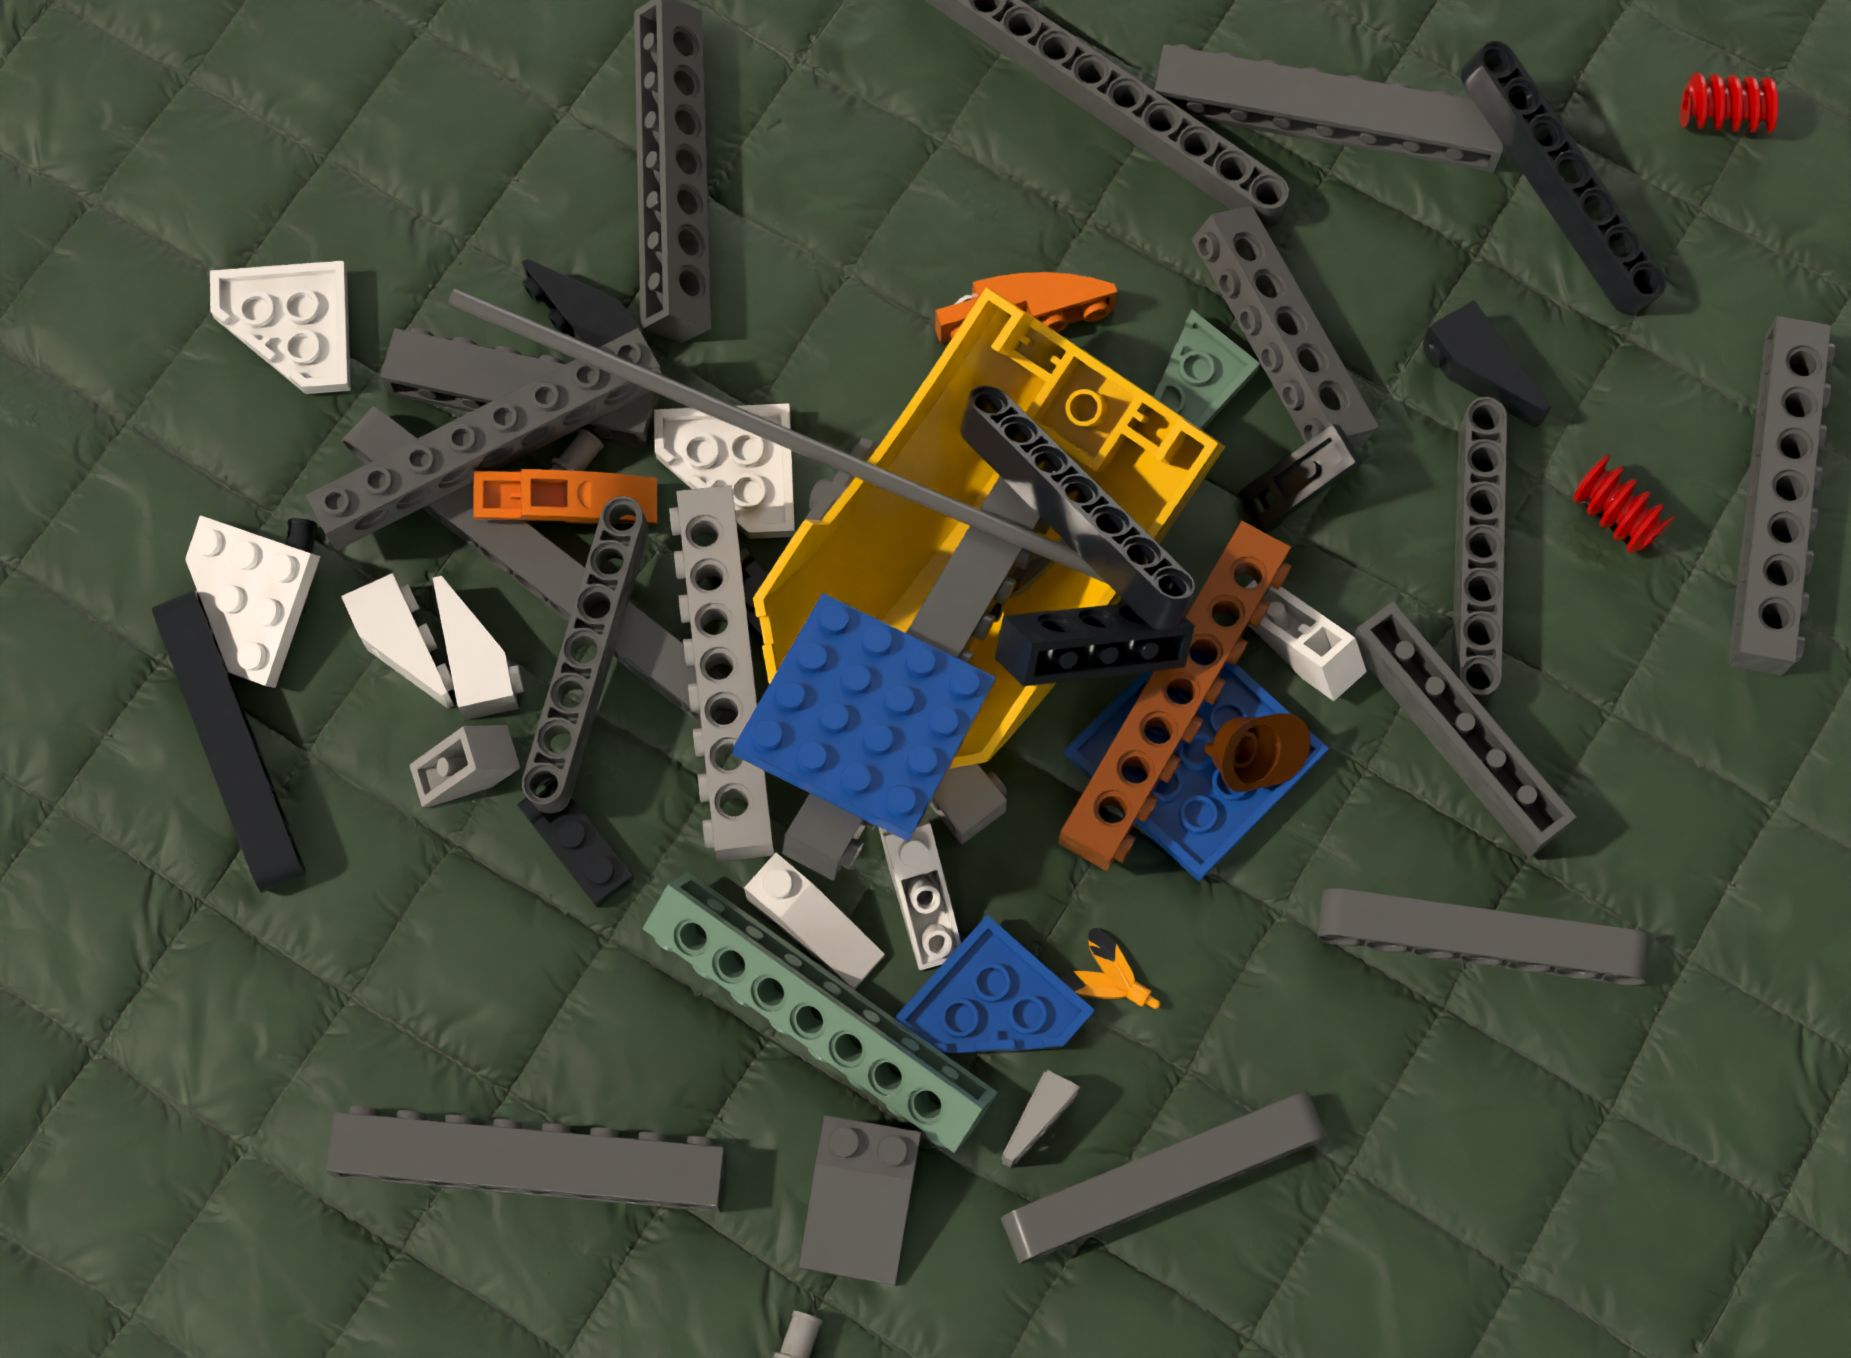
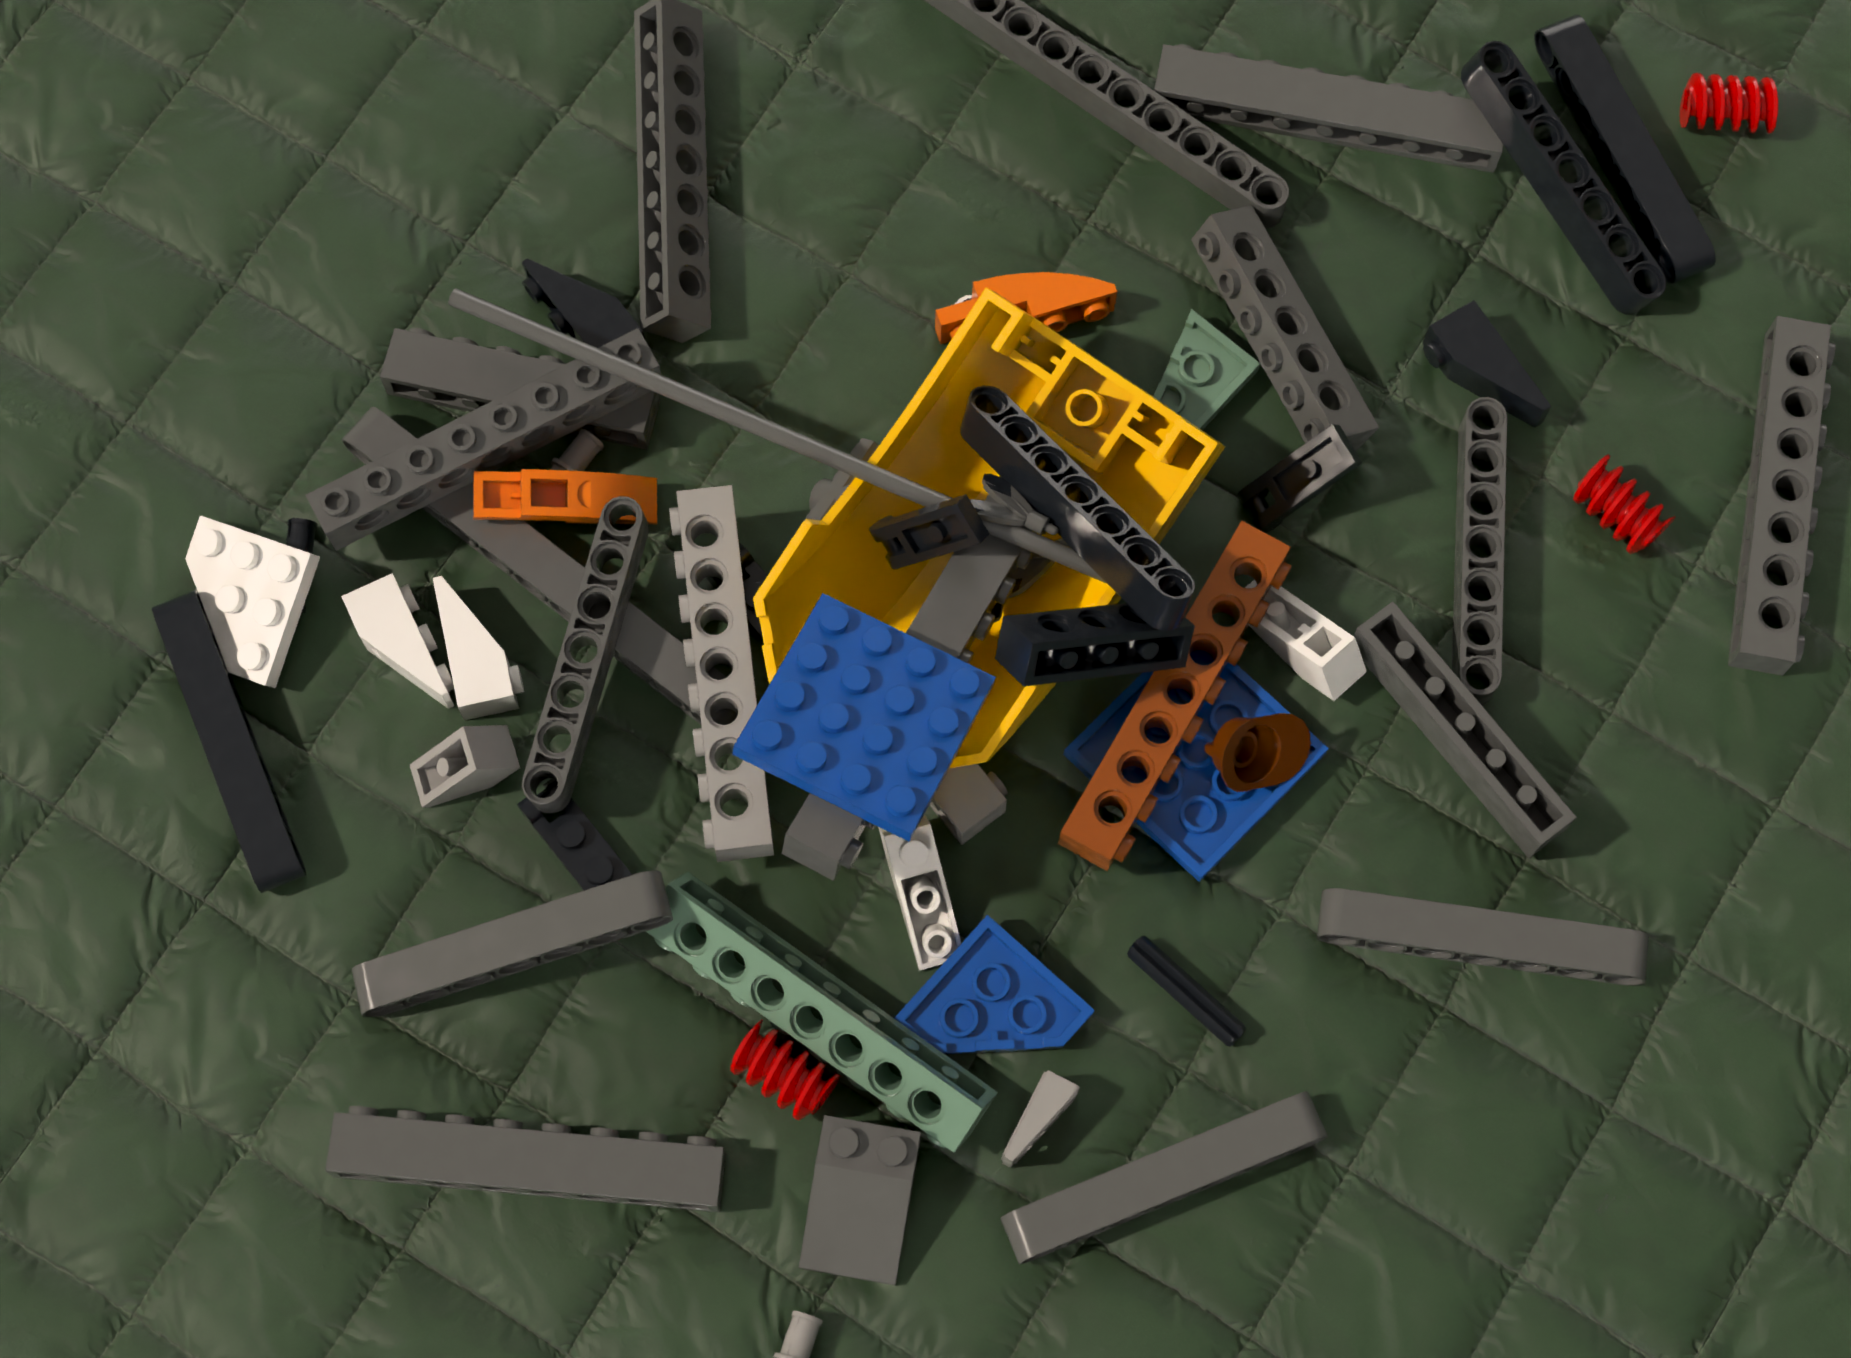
(290, 319): white plate -> none
(512, 944): none -> dark grey beam
(716, 454): white plate -> none
(782, 1072): none -> red piece
(812, 921): white slope -> none
(929, 532): none -> black plate
(1010, 507): none -> dark grey piece
(1117, 978): light orange piece -> none
(1186, 991): none -> black axle
(1624, 149): none -> black beam

